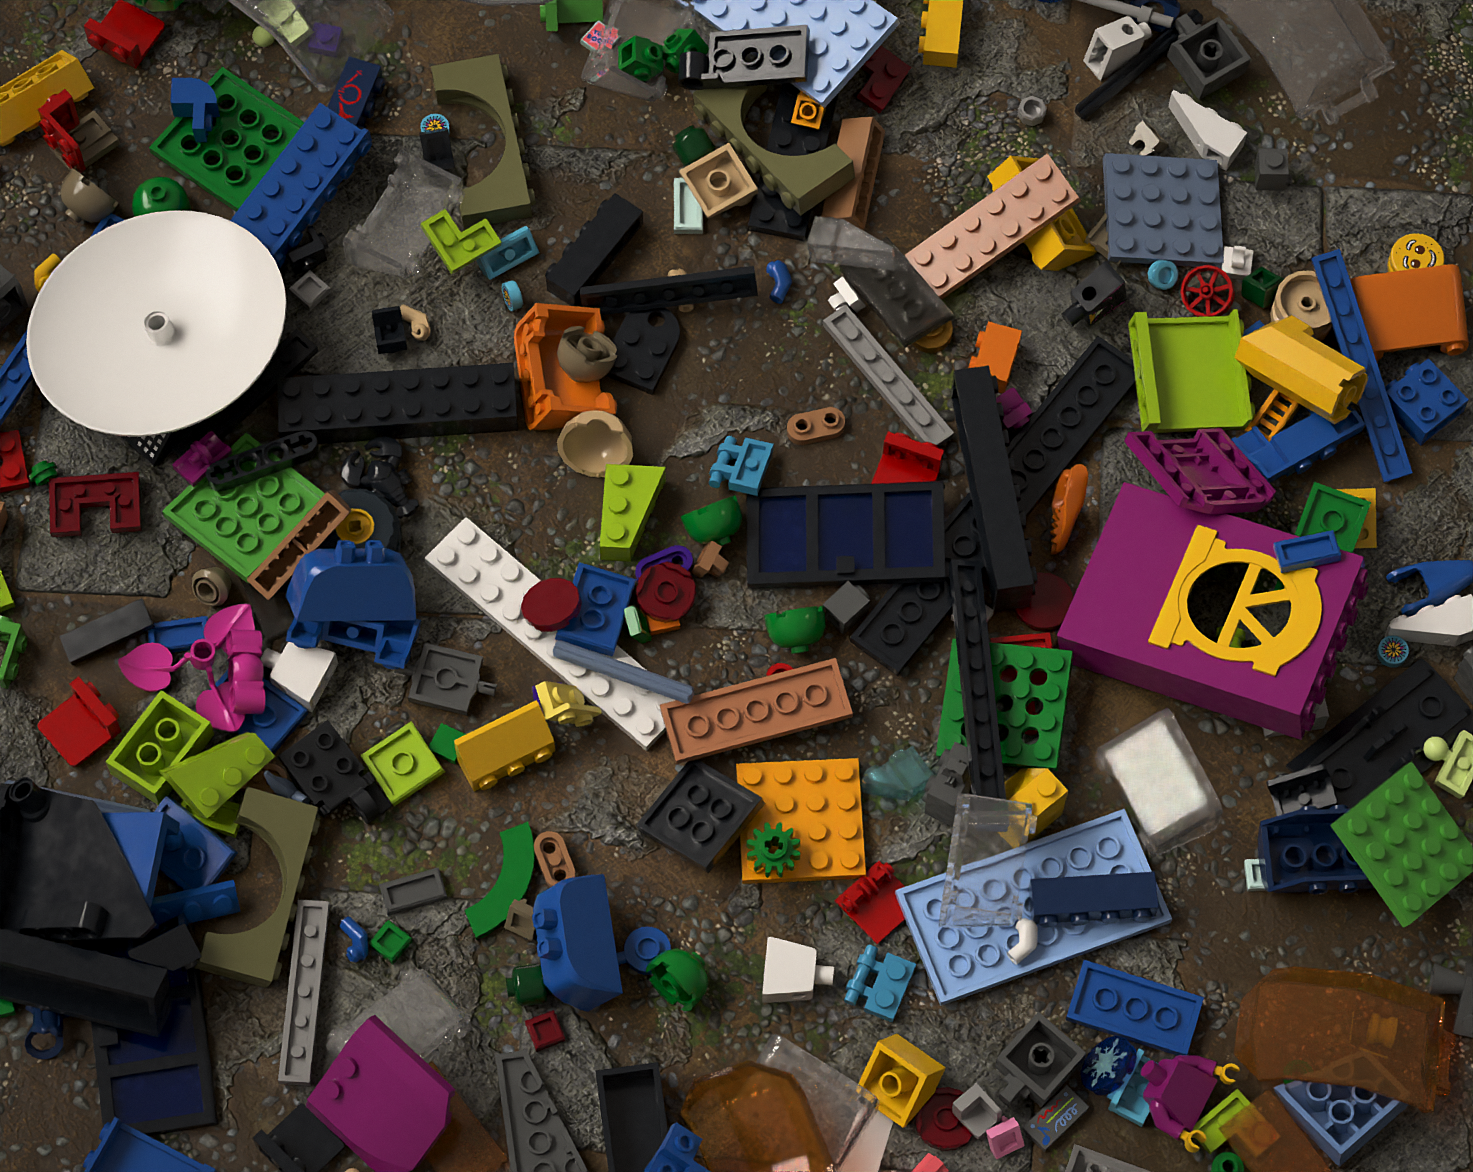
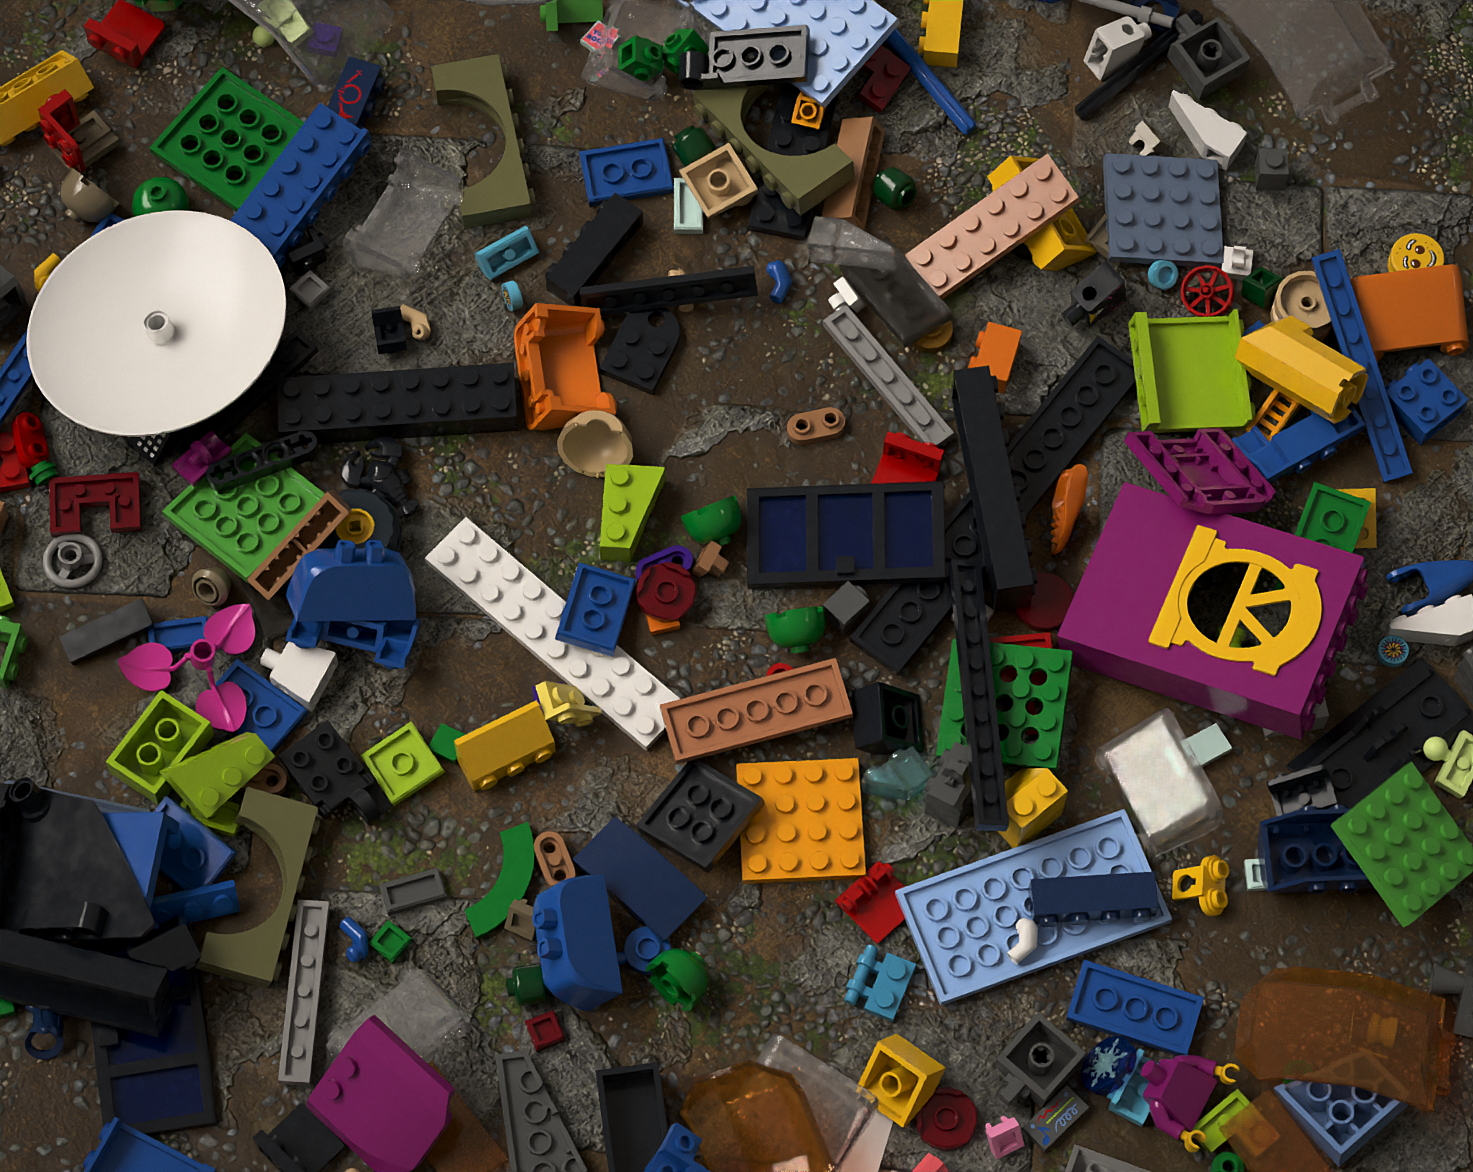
(29, 439): none -> red plate
(66, 549): none -> light grey piece
(80, 724): red bracket -> none
(195, 99): blue brick -> none
(245, 671): dark pink piece -> none
(285, 788): sand blue bar -> none
(434, 122): tile -> none
(437, 148): black bracket -> none
(446, 679): dark grey plate -> none
(457, 247): lime plate -> none
(551, 604): dark red tile -> none
(585, 355): dark tan cylinder -> none
(623, 671): sand blue axle -> none
(627, 170): none -> blue tile
(637, 624): green tile -> none
(640, 878): none -> dark blue slope
(749, 468): dark azure plate -> none
(783, 855): green gear -> none
(792, 972): white torso -> none
(886, 719): none -> black slope
(894, 188): none -> dark green head
(931, 82): none -> blue axle
(976, 1111): light grey panel -> none
(986, 862): clear windscreen -> none
(1014, 409): magenta bracket -> none
(1032, 111): light grey tile -> none
(1209, 744): none -> light aqua tile
(1209, 884): none -> yellow bracket
(1307, 551): blue tile -> none

